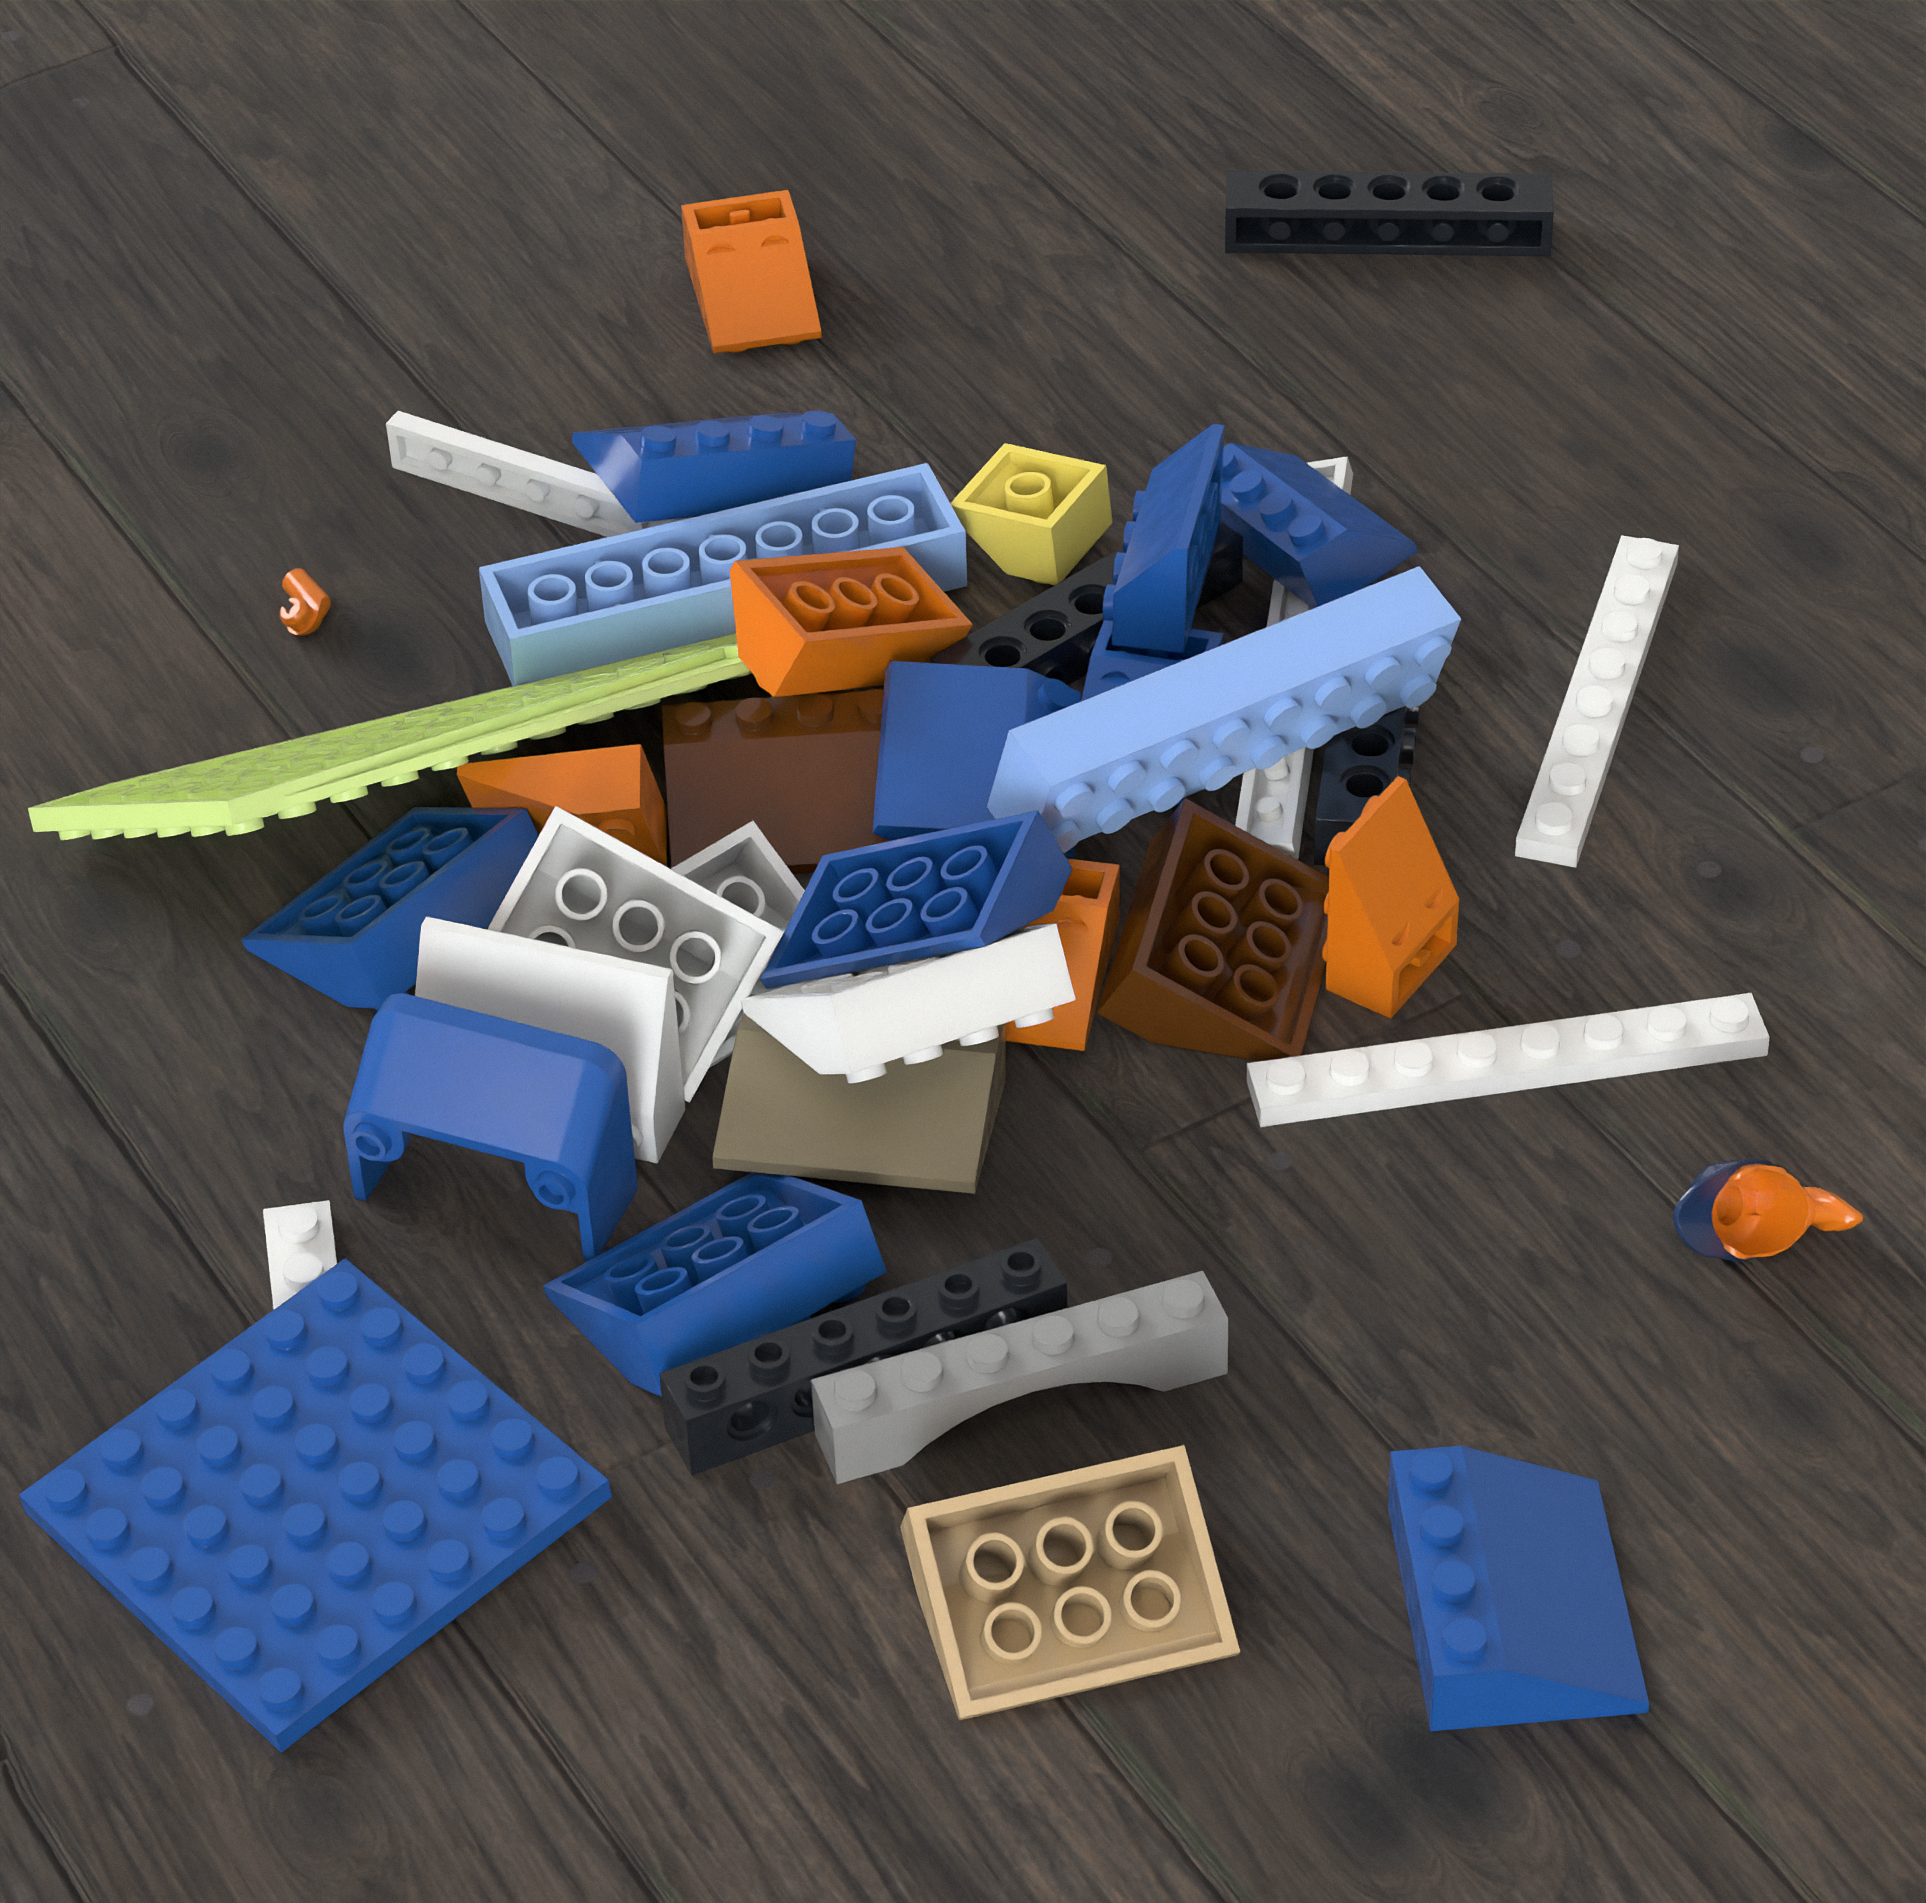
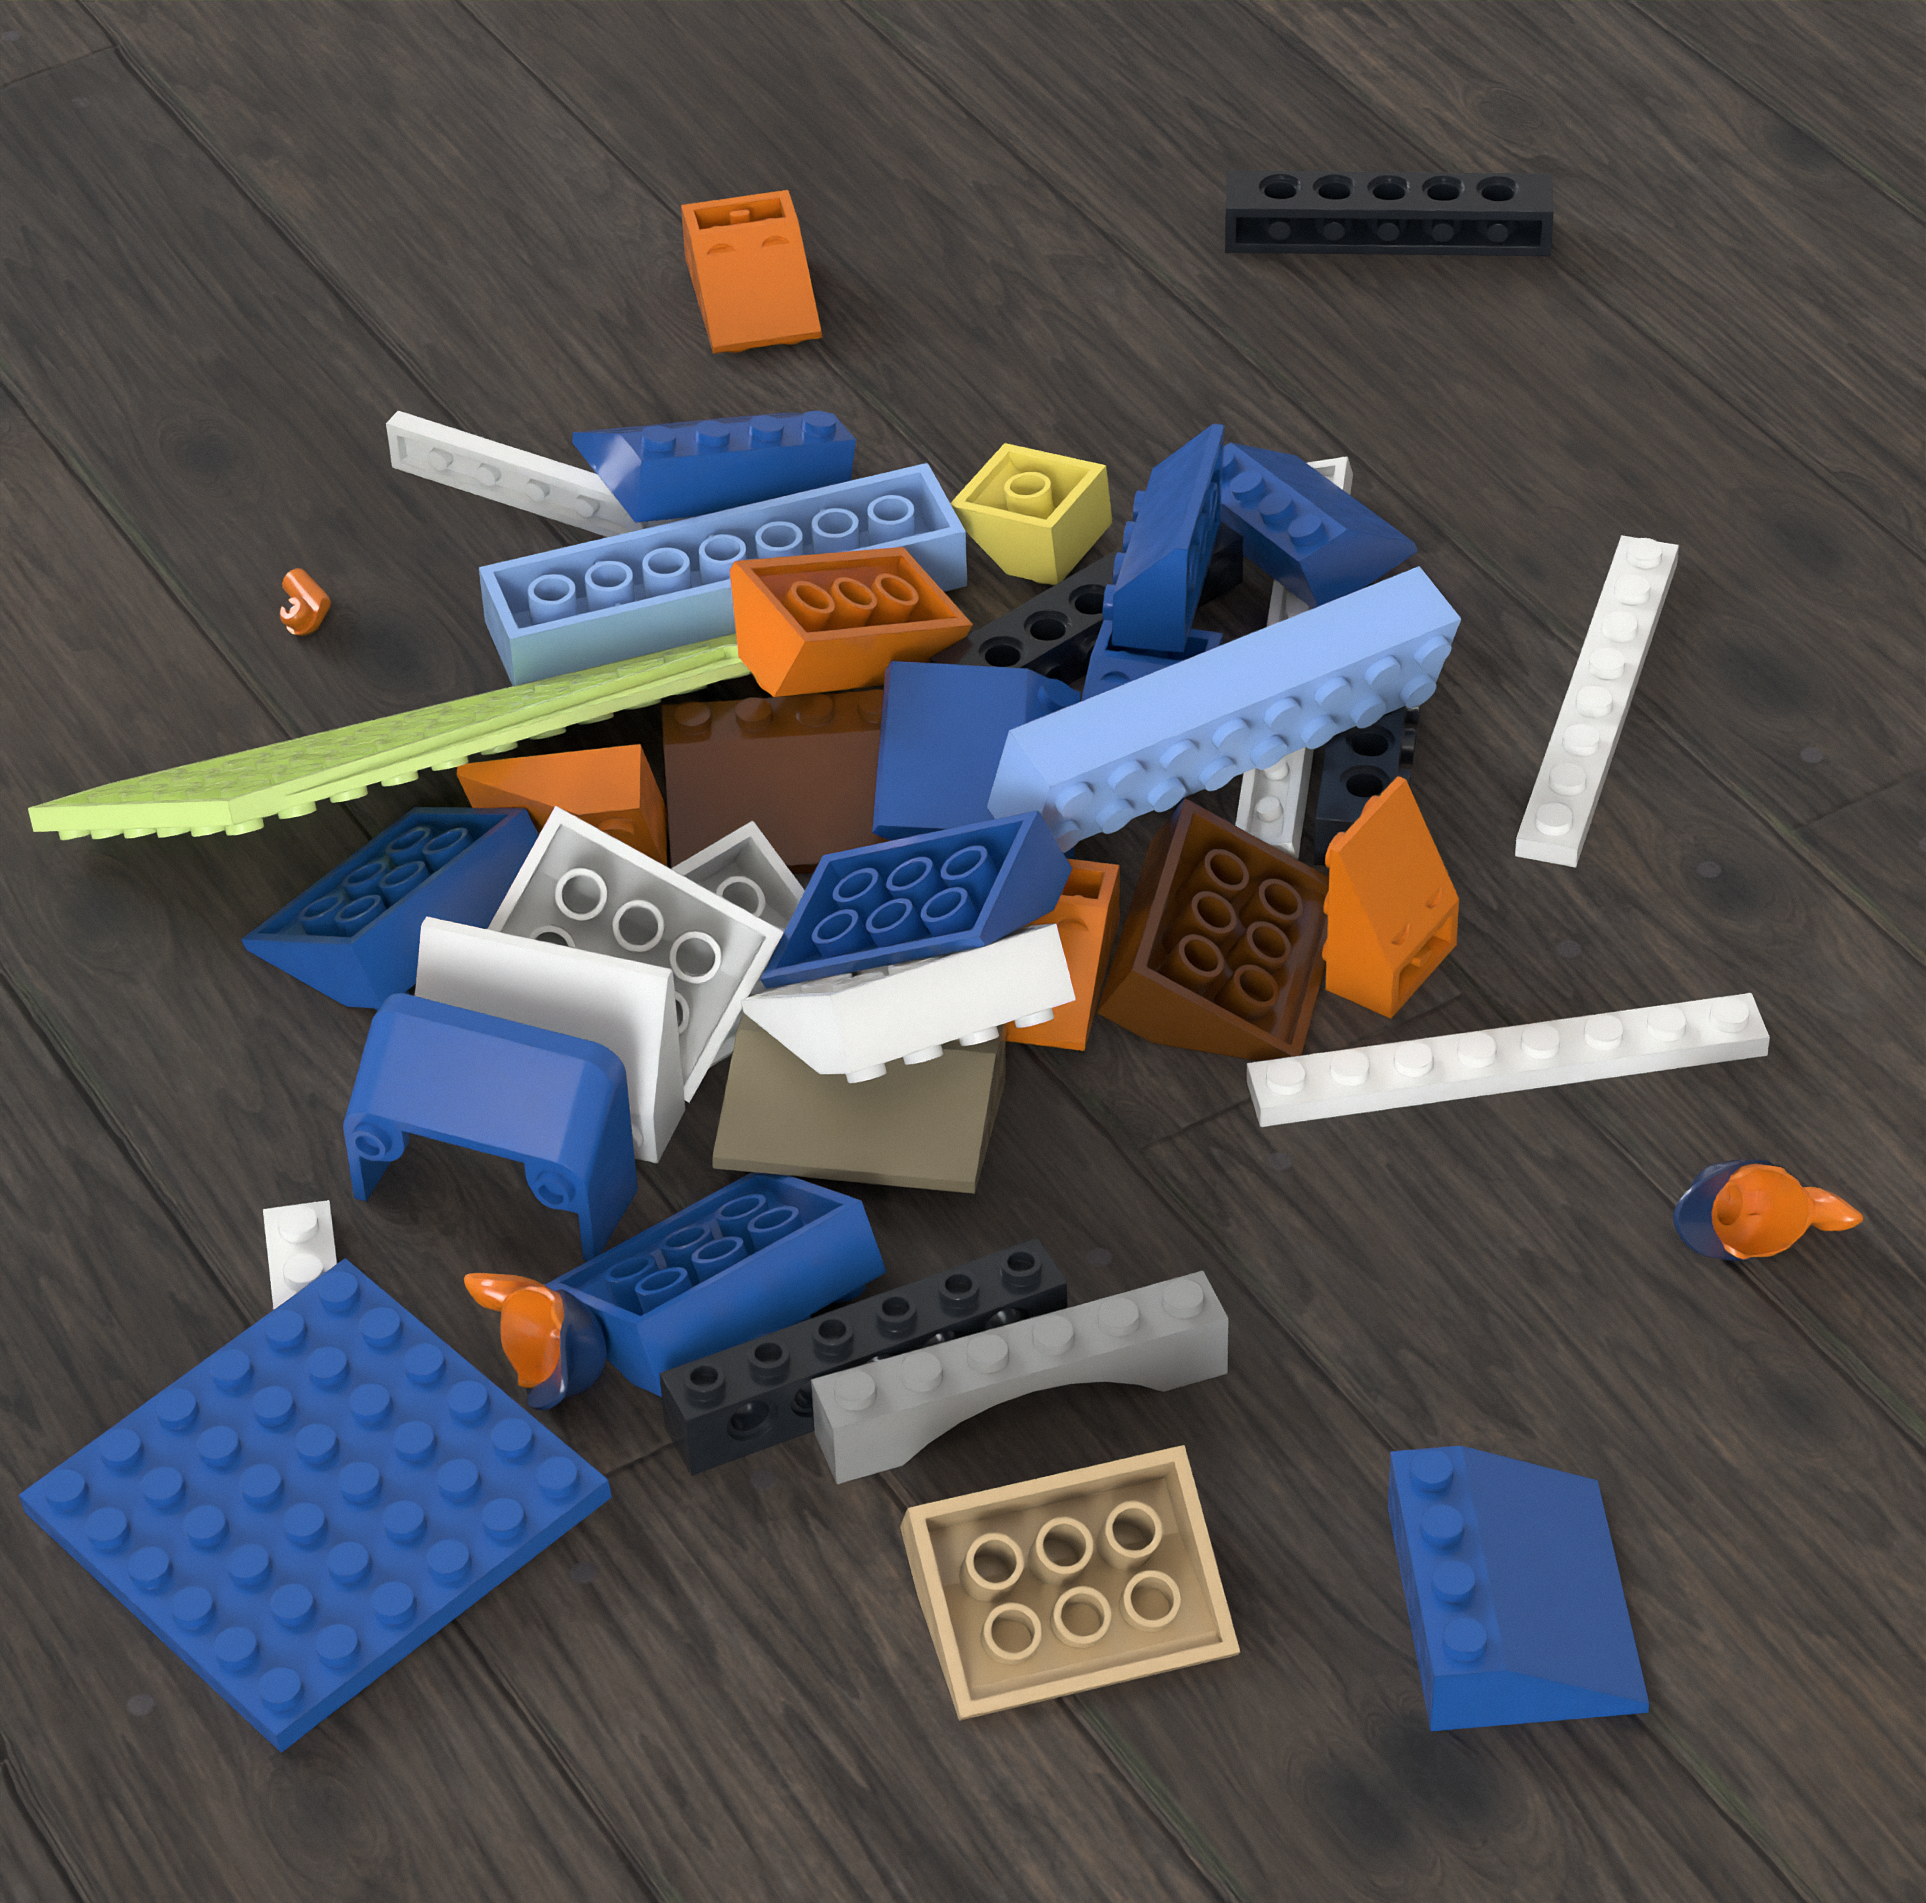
(544, 1334): none -> hair

